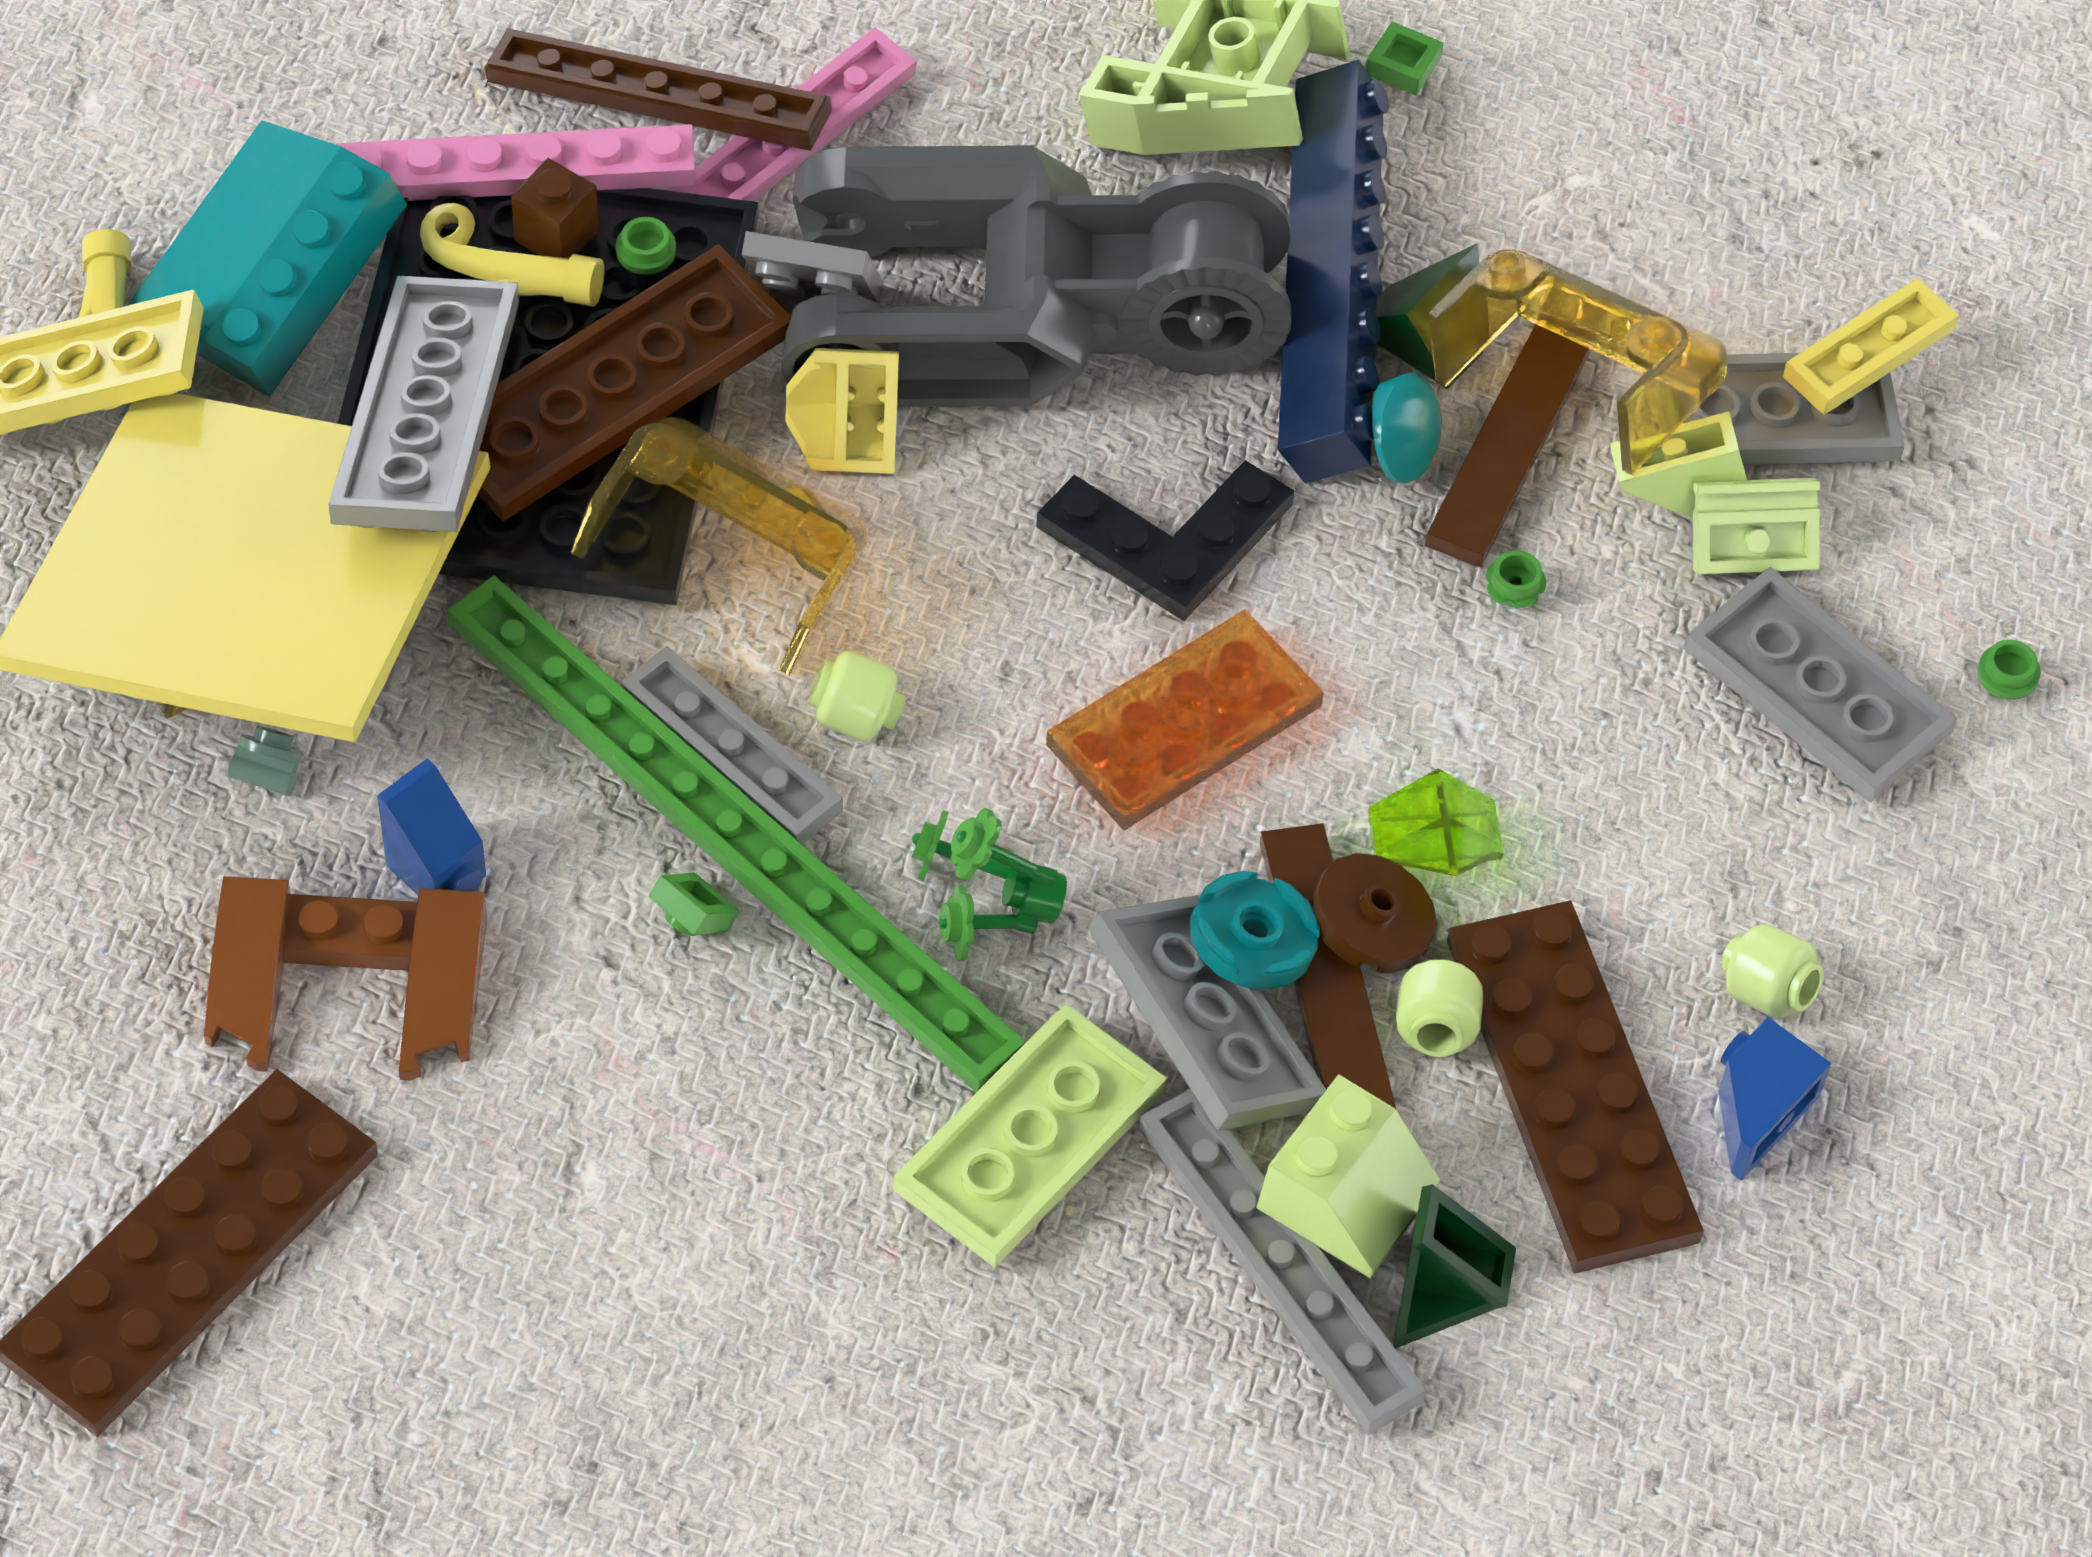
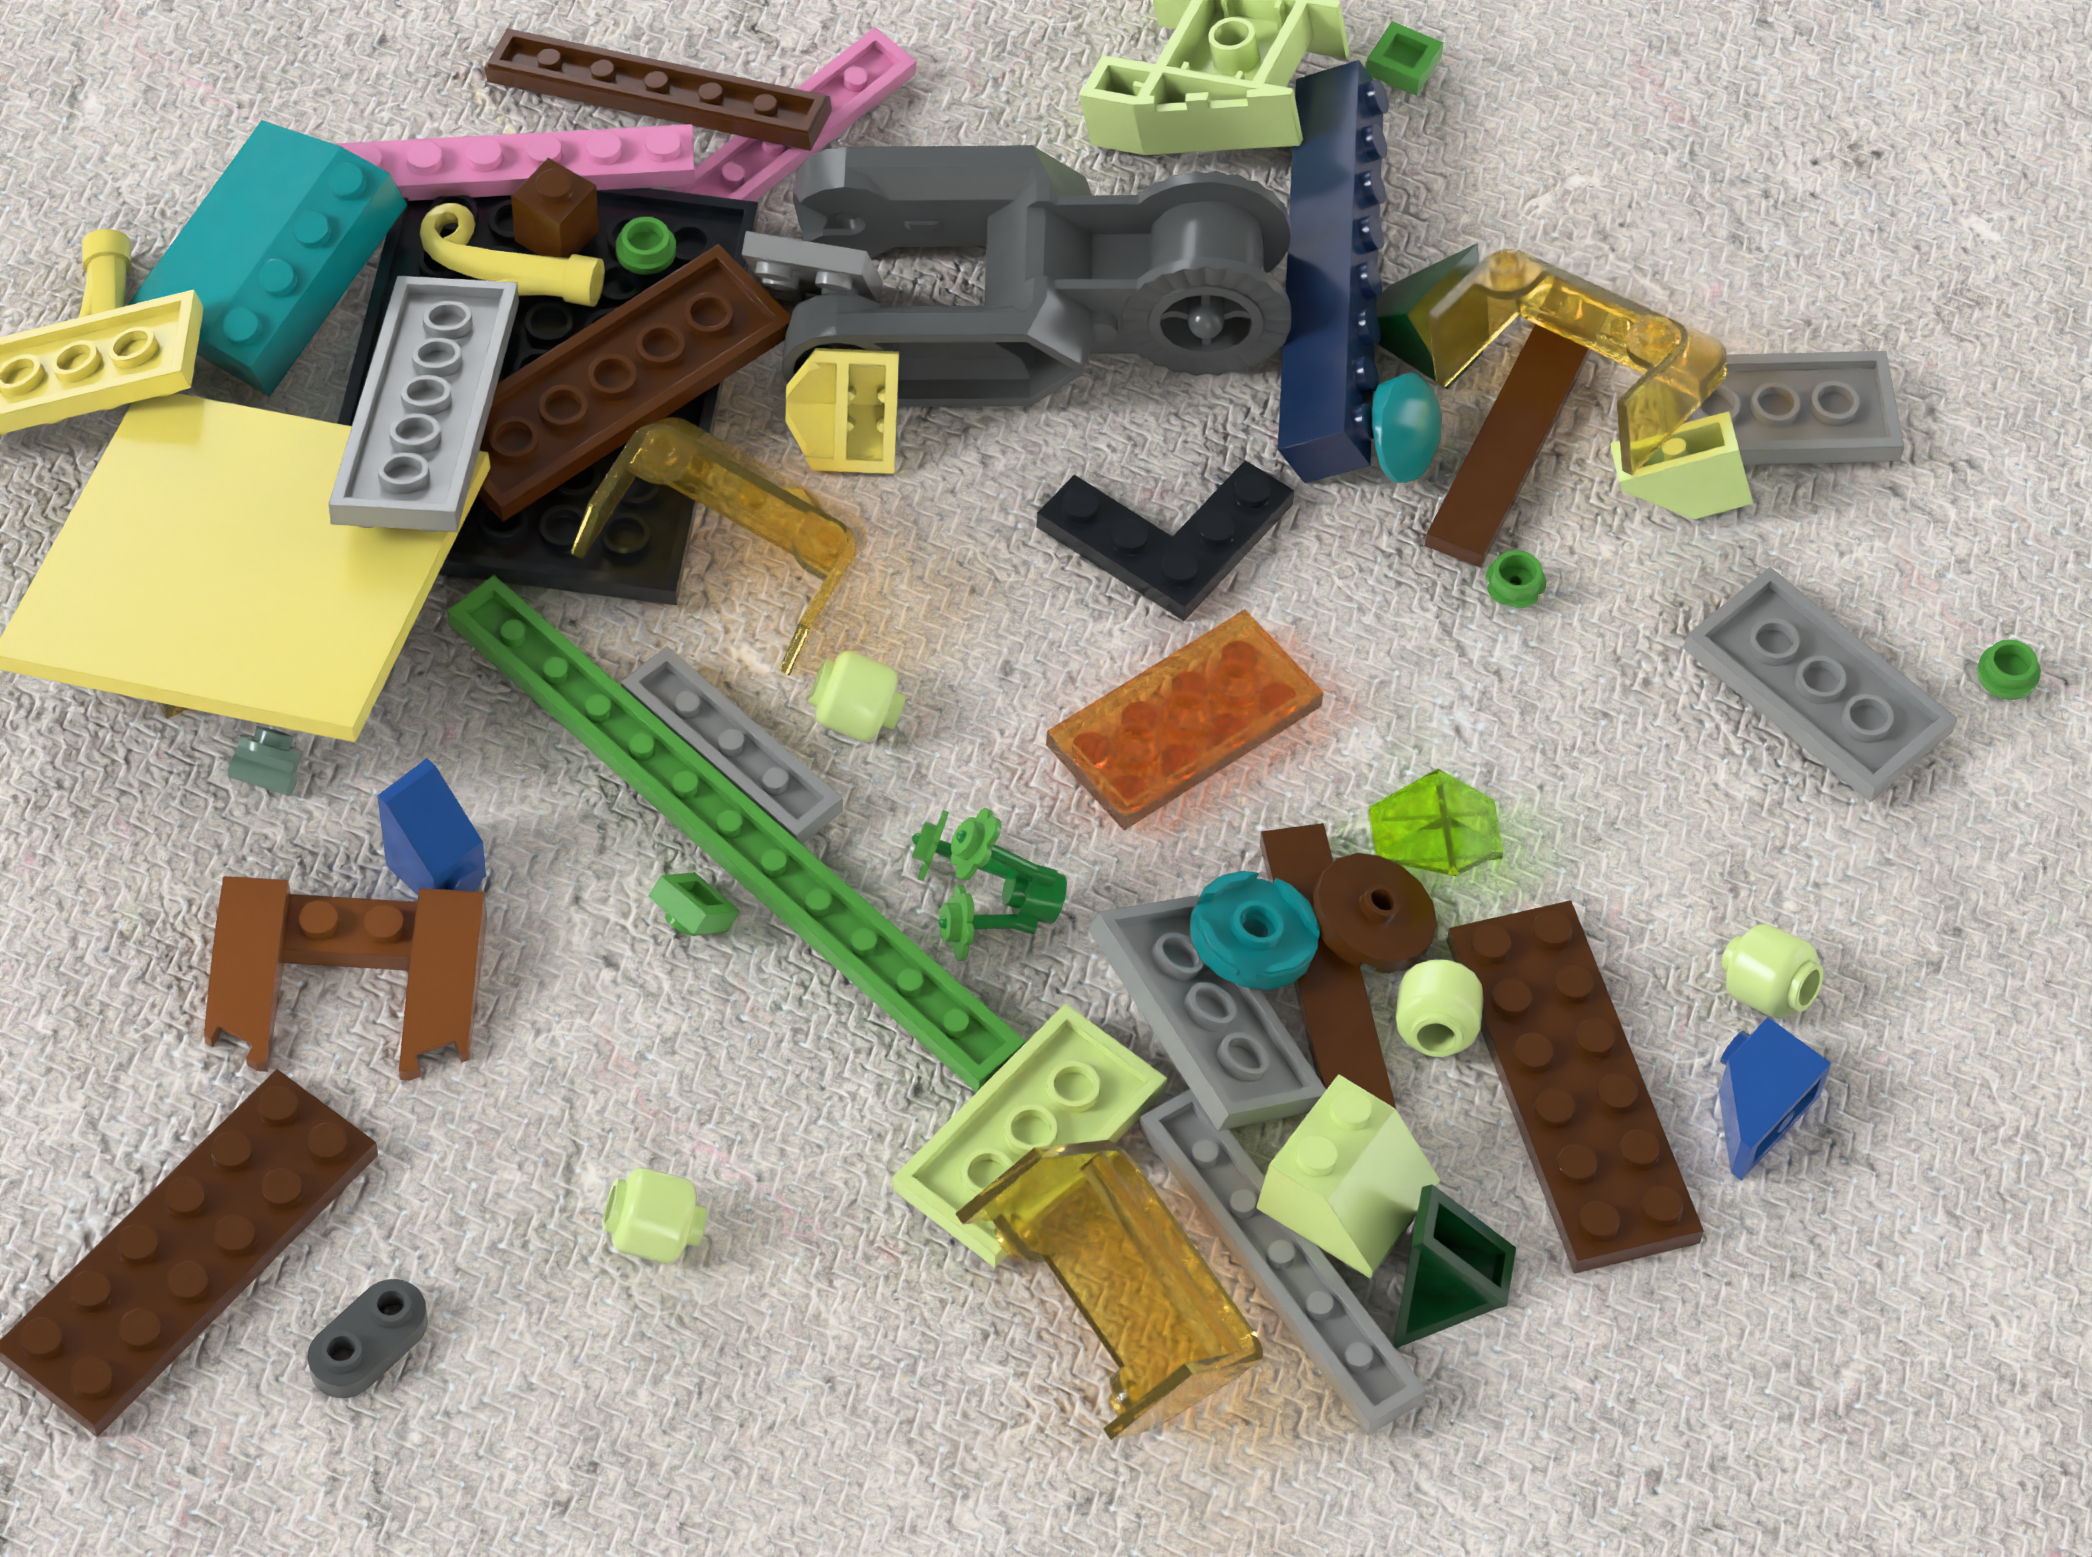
(372, 1336): none -> dark grey plate
(653, 1215): none -> yellowish green head
(1127, 1273): none -> clear yellow windscreen
(1756, 525): yellowish green plate -> none
(1870, 346): light yellow plate -> none

